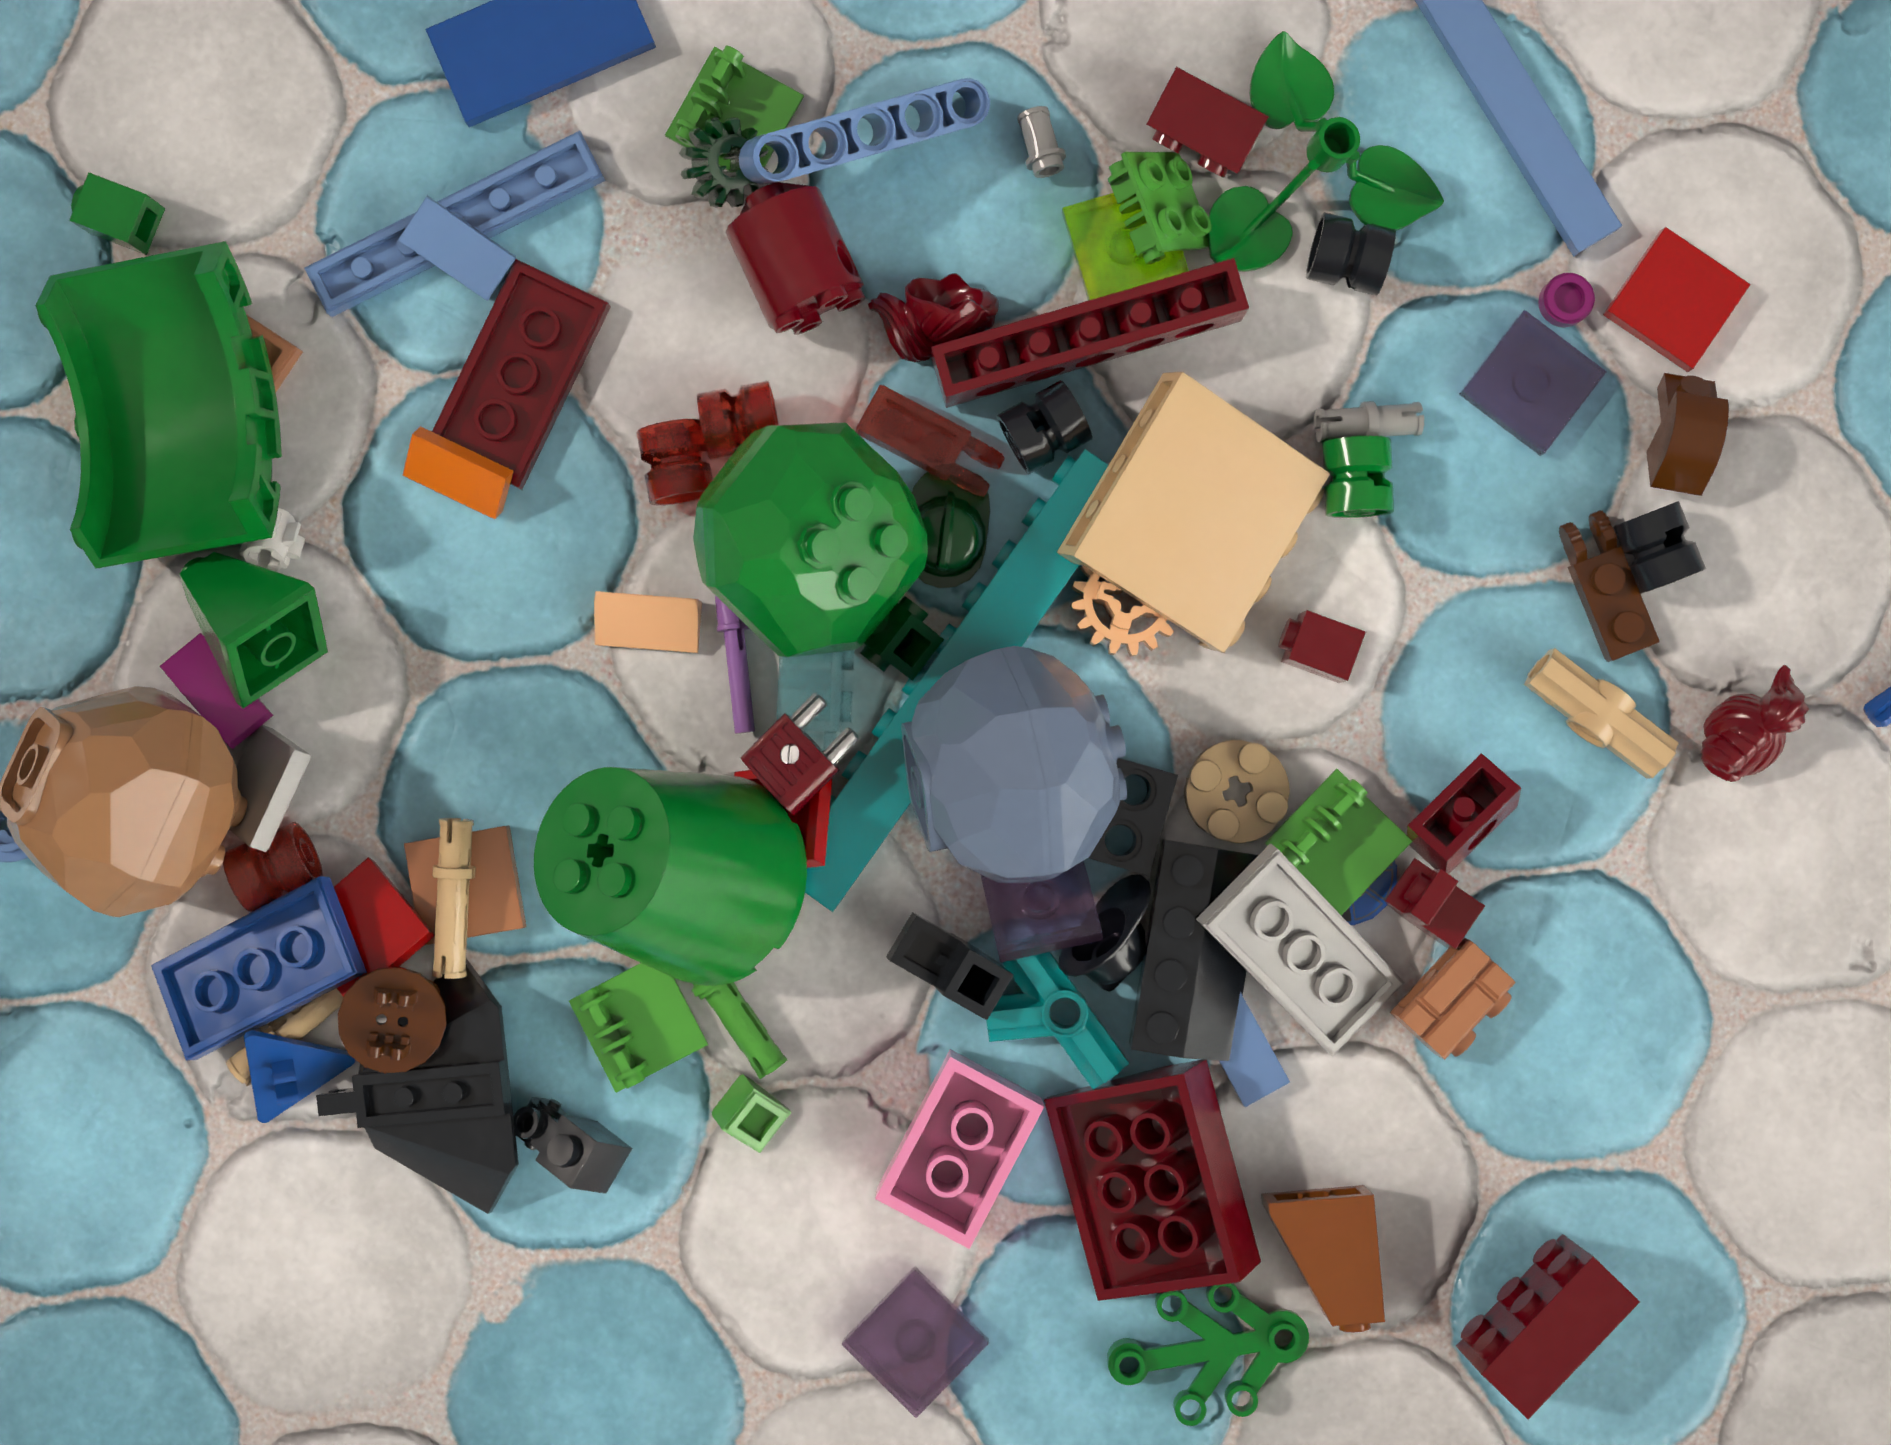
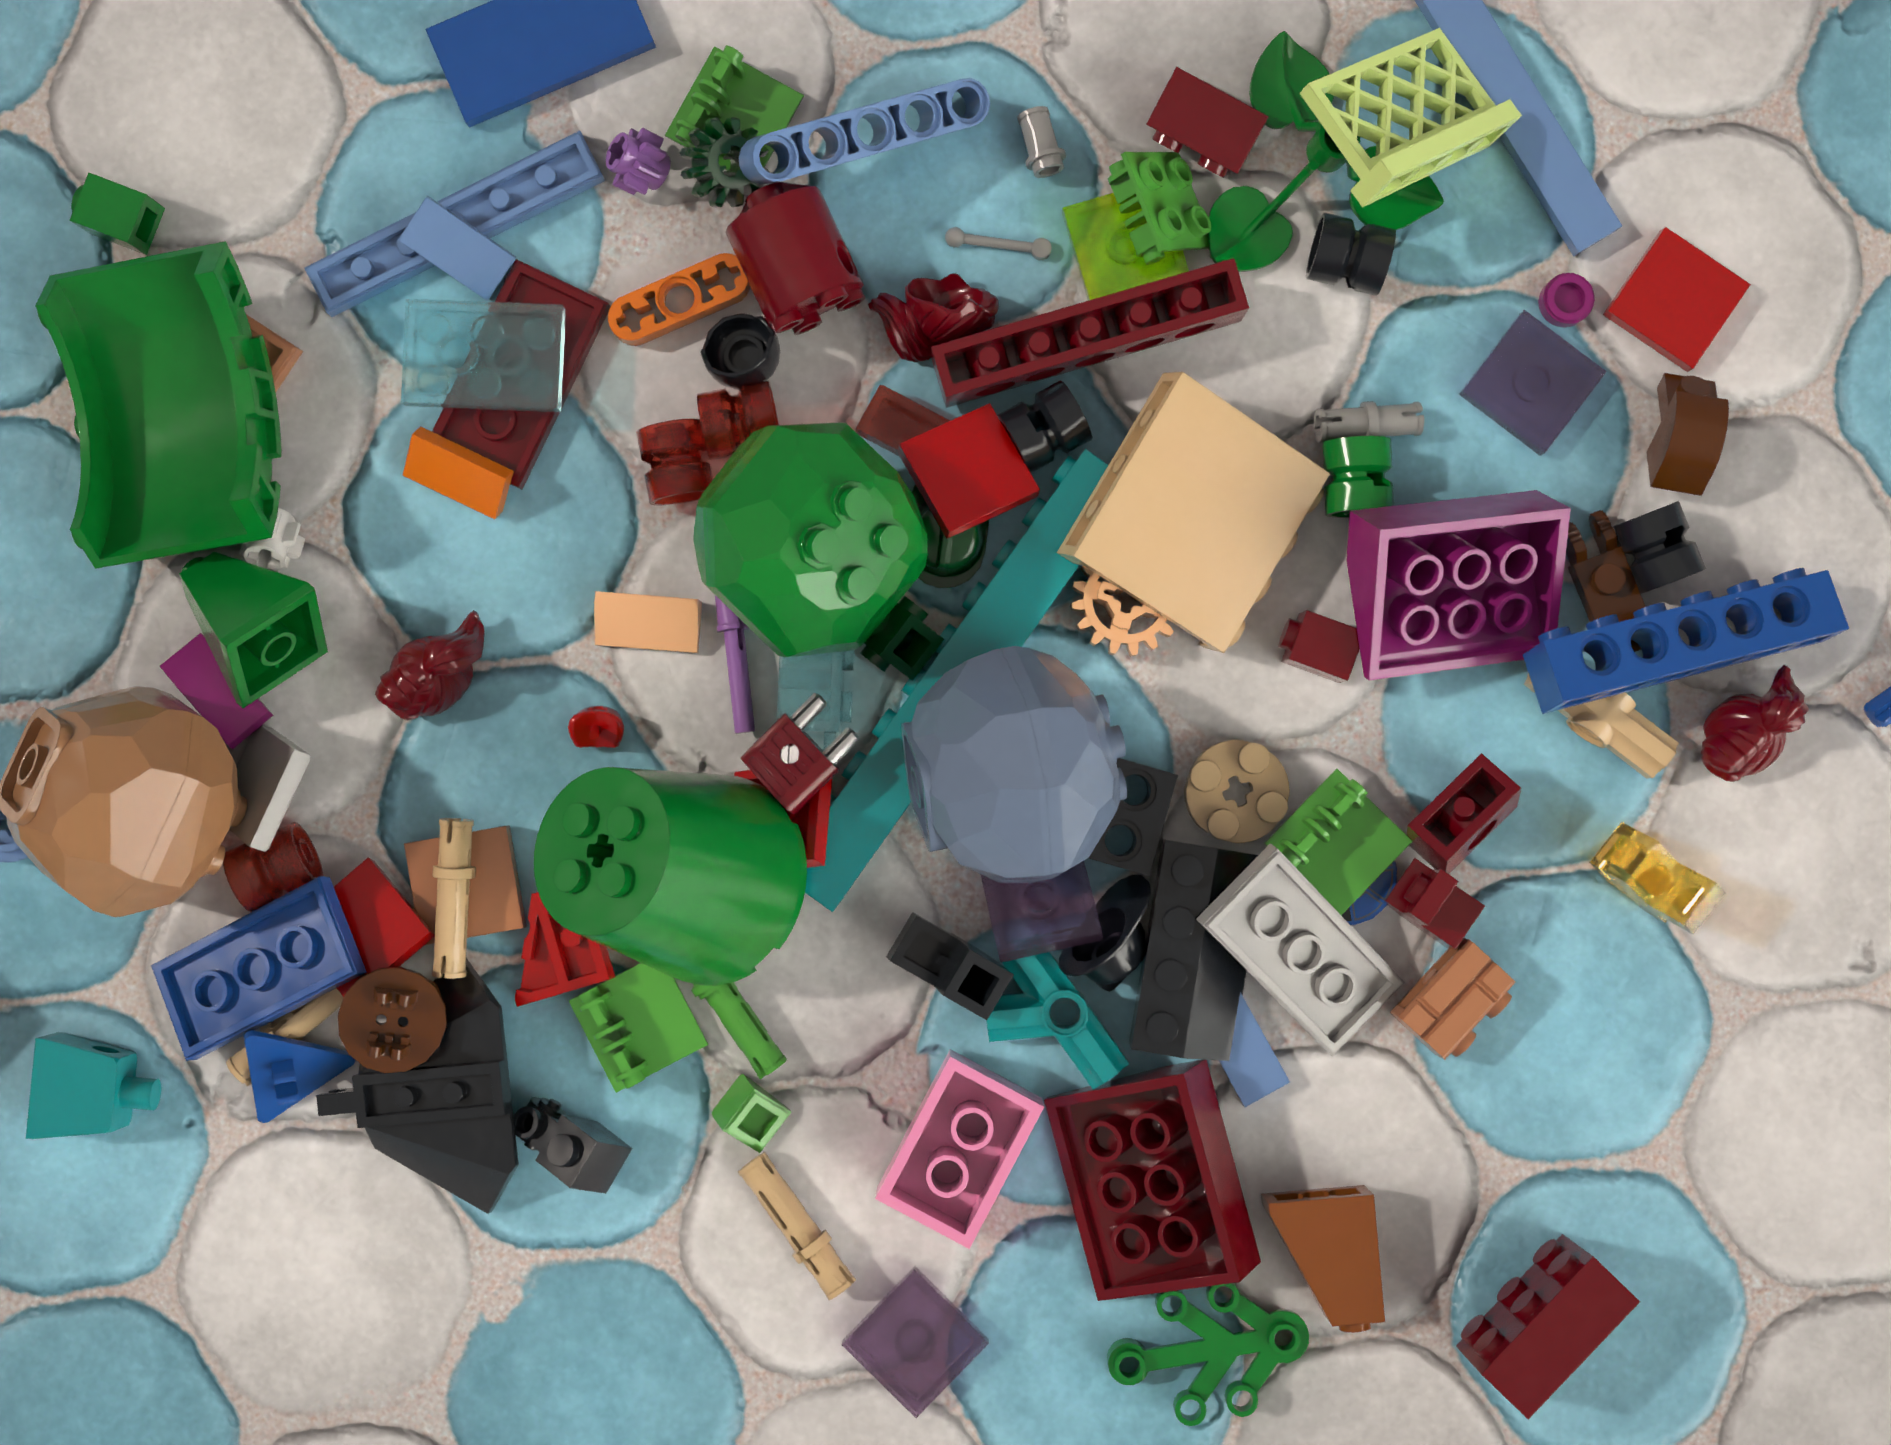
(84, 1087): none -> teal torso
(432, 671): none -> dark red hair
(483, 355): none -> clear light blue plate
(558, 958): none -> red wing
(596, 727): none -> red piece
(638, 161): none -> medium lavender gear
(650, 327): none -> orange beam
(741, 351): none -> black hair
(803, 1234): none -> tan pin
(968, 470): none -> red tile
(1039, 248): none -> light grey hinge
(1429, 144): none -> yellowish green fence
(1455, 581): none -> magenta slope
(1655, 880): none -> clear yellow brick
(1808, 615): none -> blue brick

